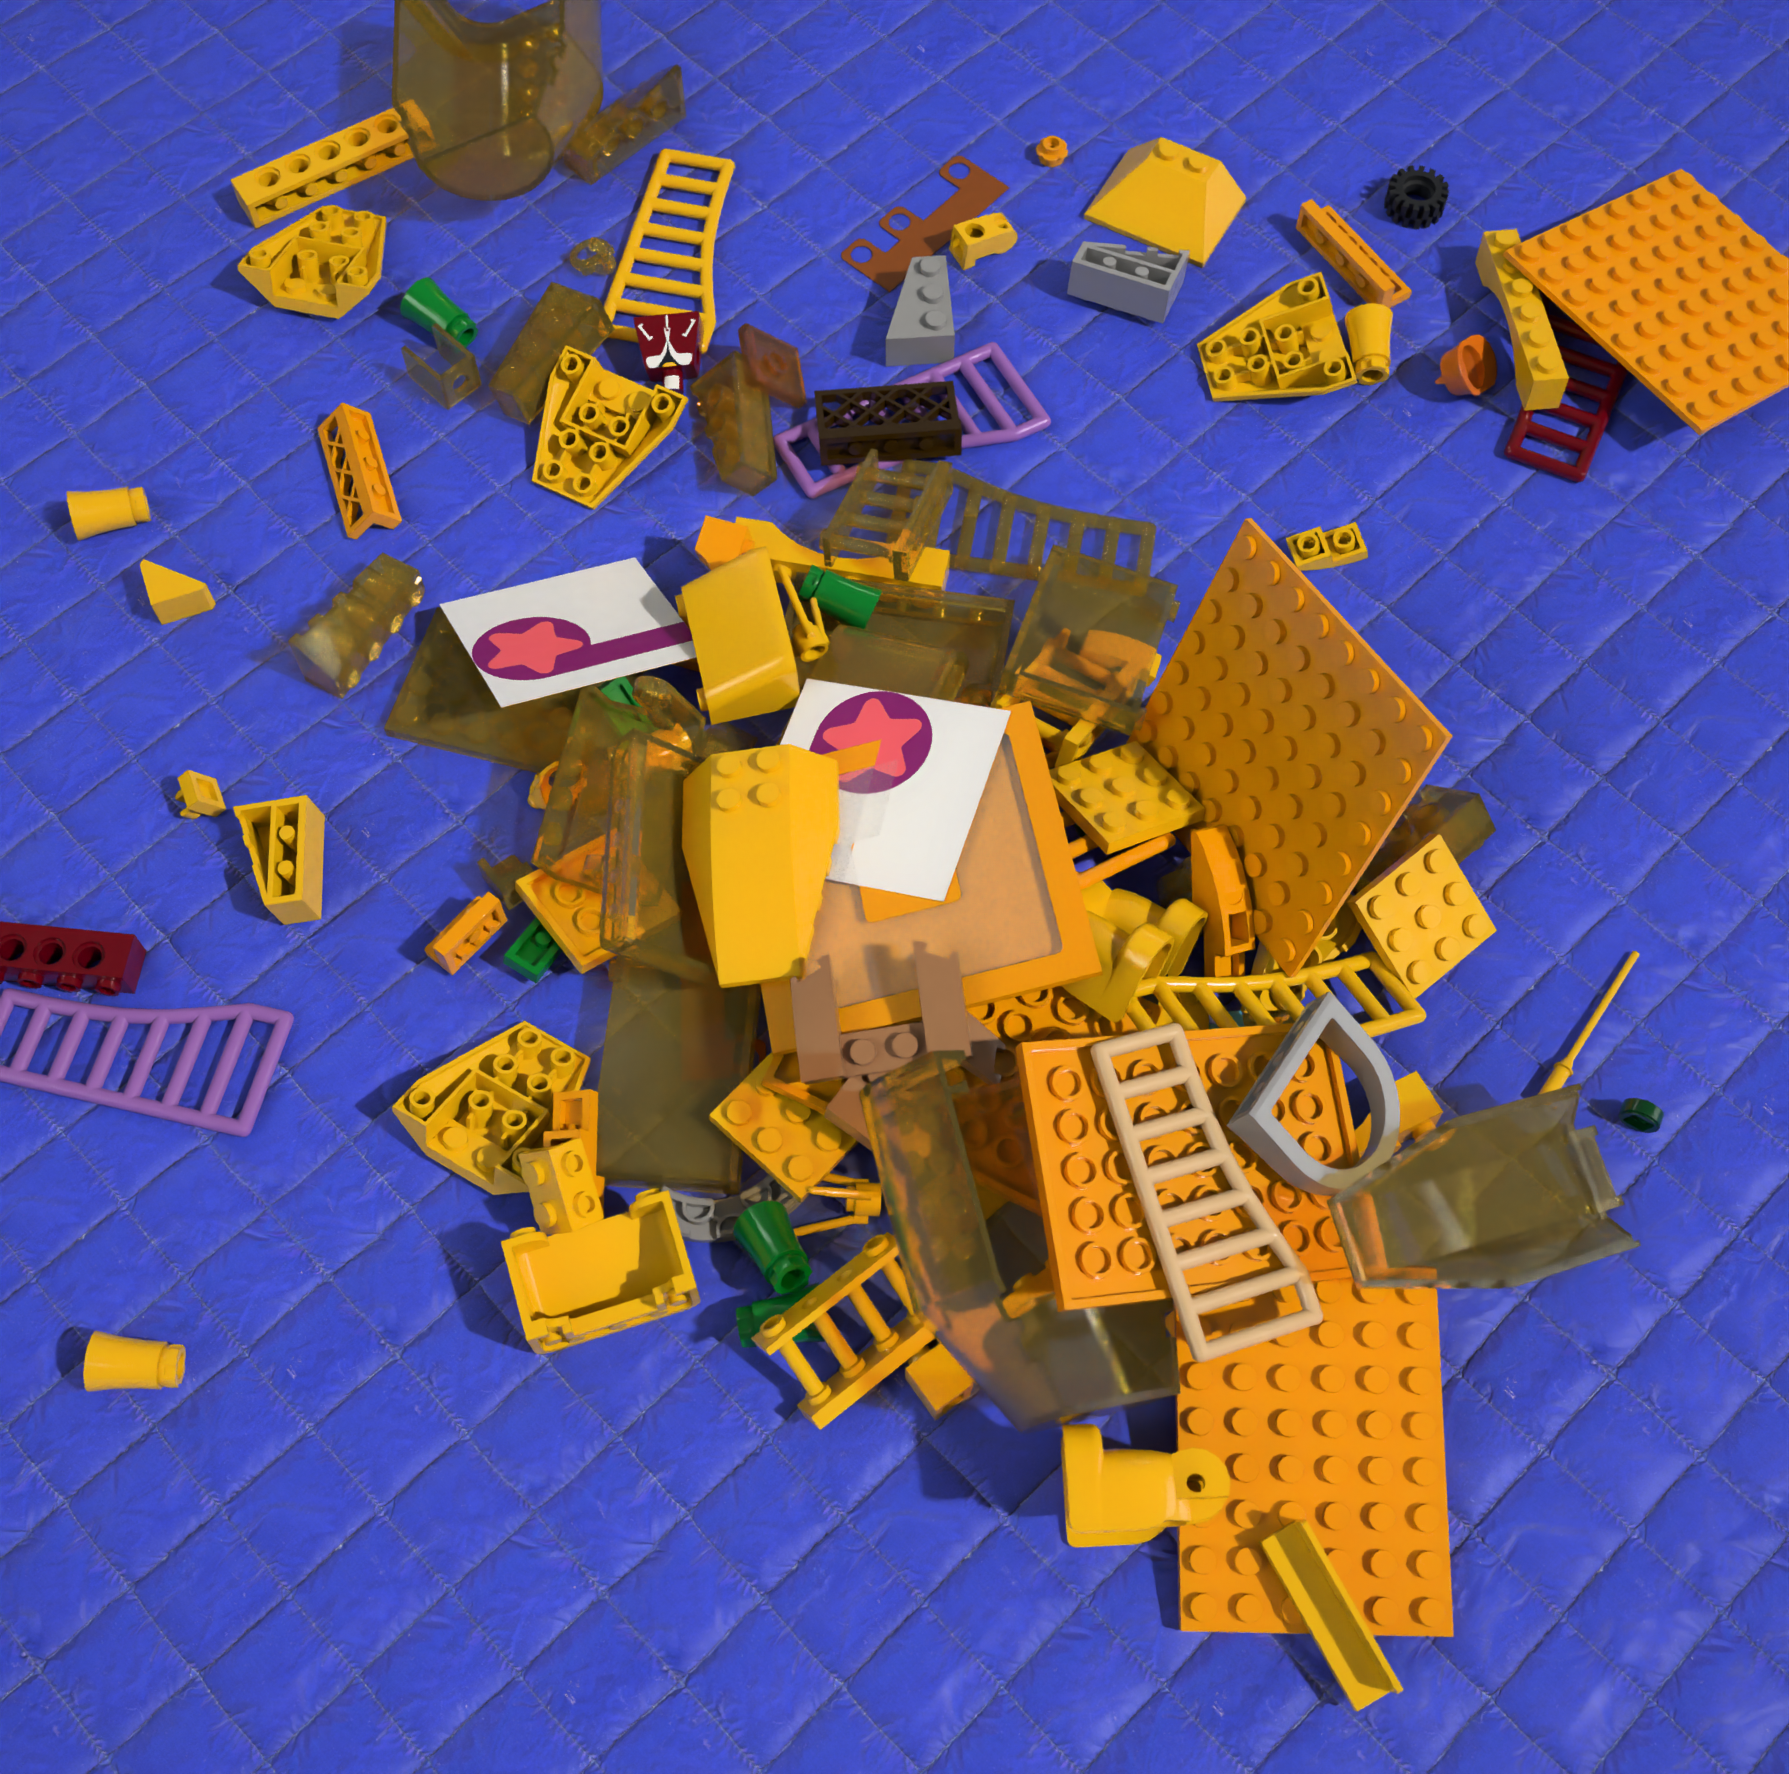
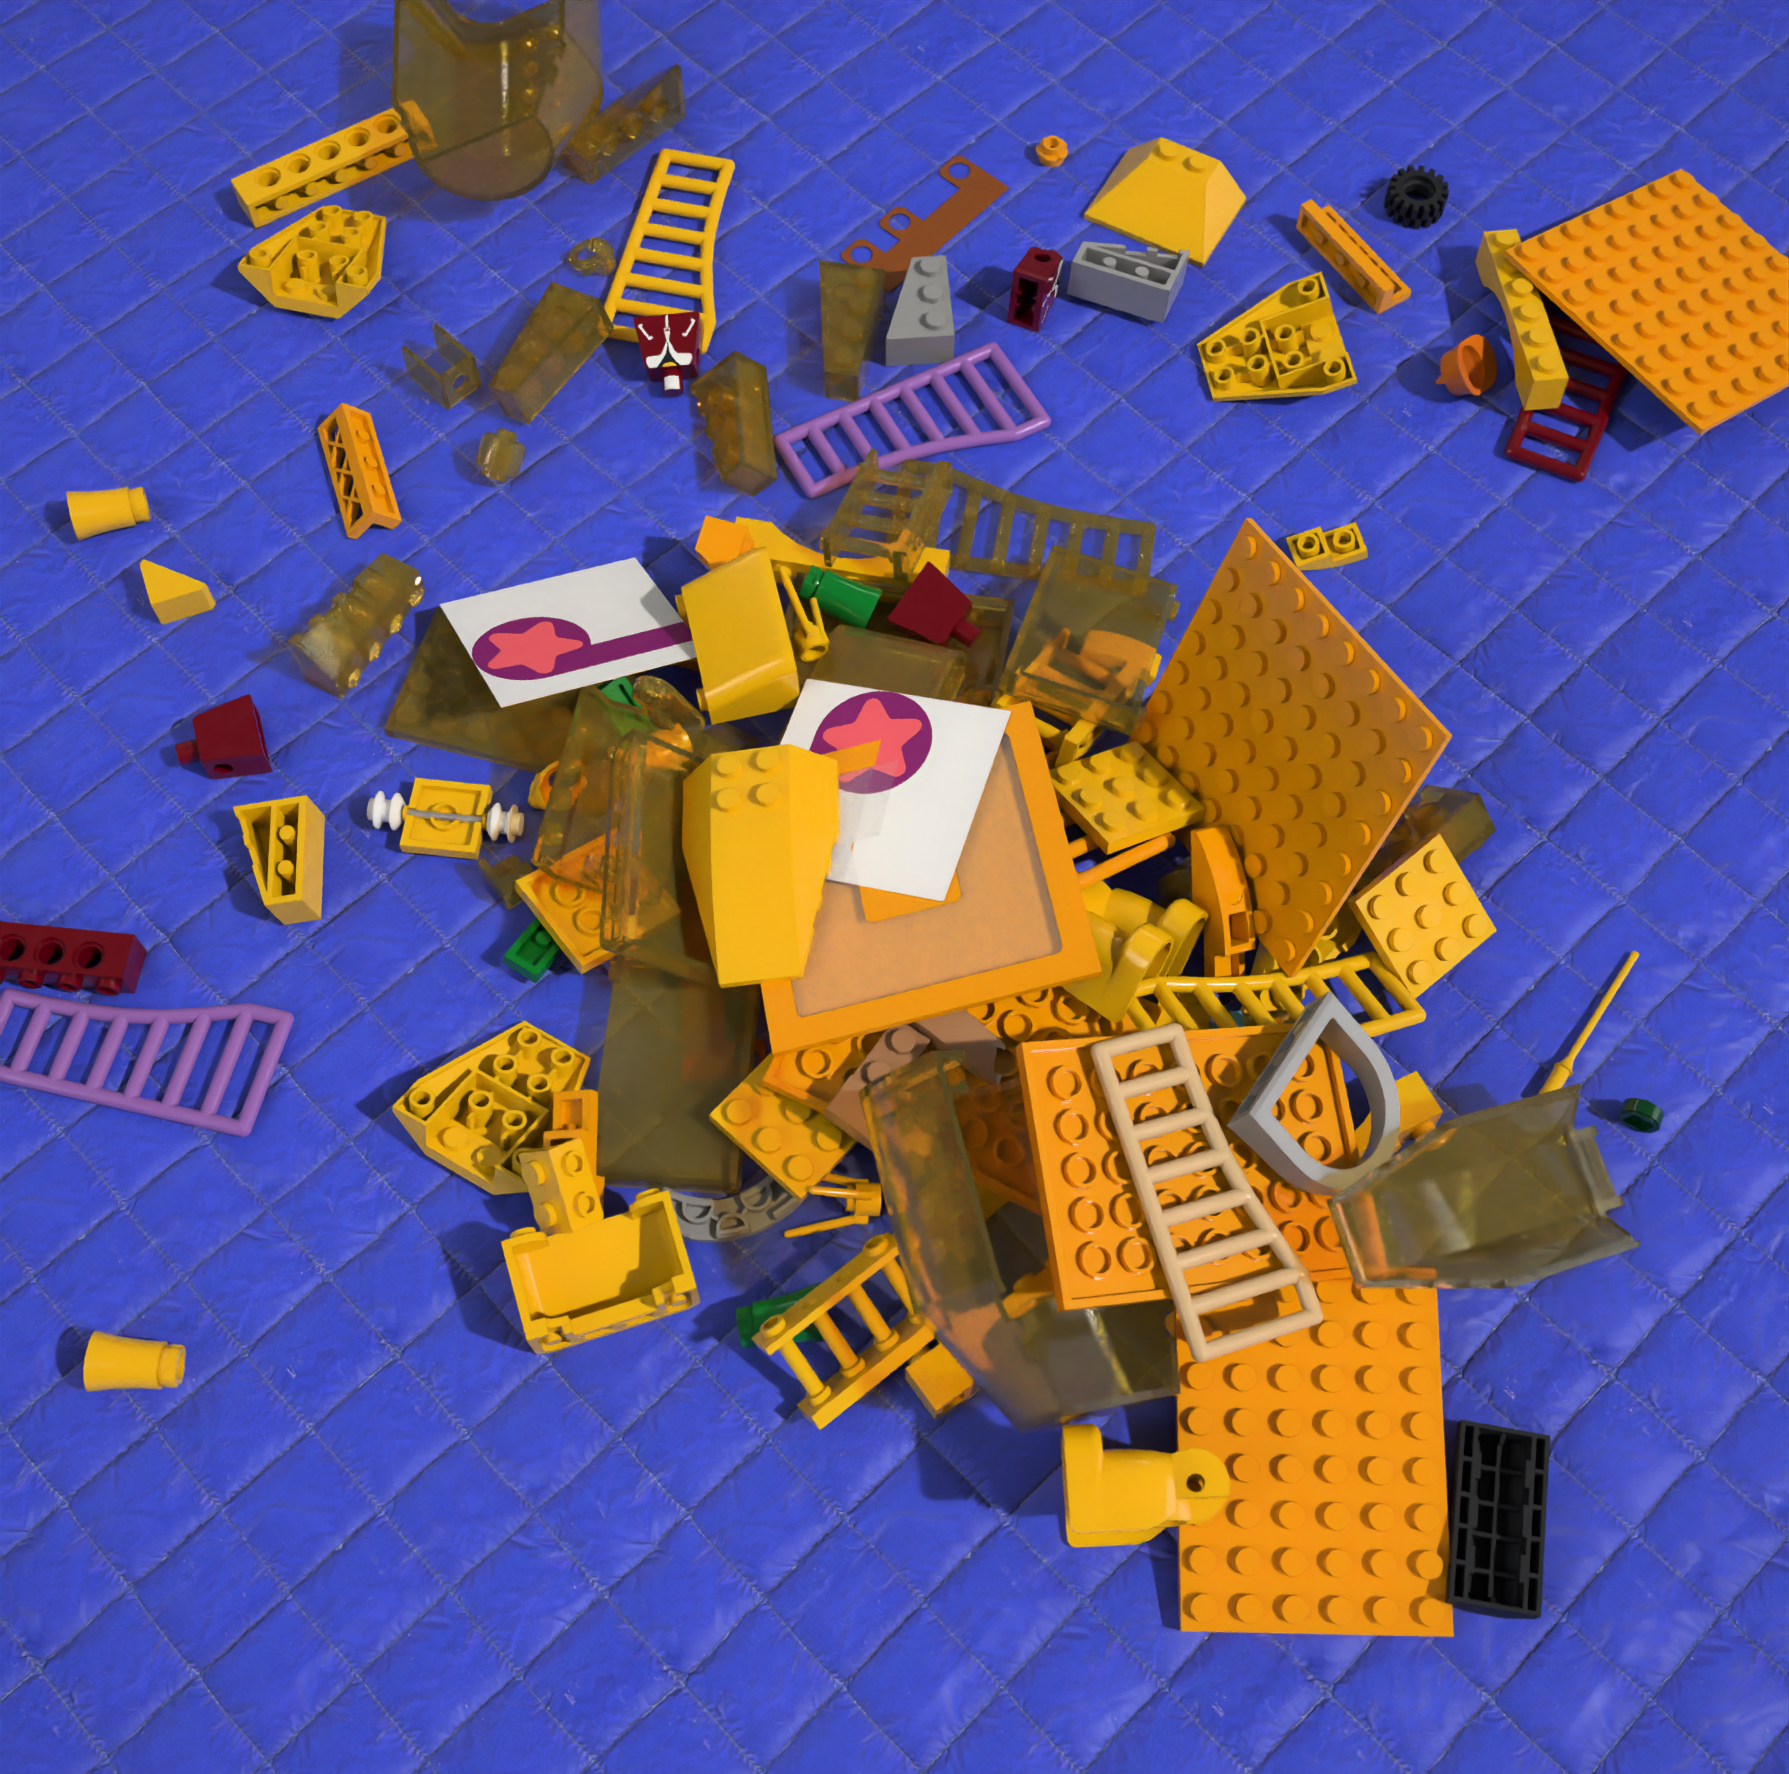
(200, 795): yellow tile -> none
(228, 741): none -> dark red torso
(429, 305): green plant -> none
(445, 818): none -> yellow plate
(467, 933): light orange bracket -> none
(500, 455): none -> clear yellow head
(598, 428): yellow wedge -> none
(772, 366): clear orange tile -> none
(772, 1243): green plant -> none
(830, 1055): medium nougat wedge -> none
(850, 320): none -> clear yellow wedge
(892, 439): dark brown fence -> none
(934, 611): none -> dark red torso
(981, 238): yellow leg -> none
(1038, 274): none -> dark red torso
(1330, 1614): yellow panel -> none
(1370, 341): yellow plant -> none
(1498, 1521): none -> black piece

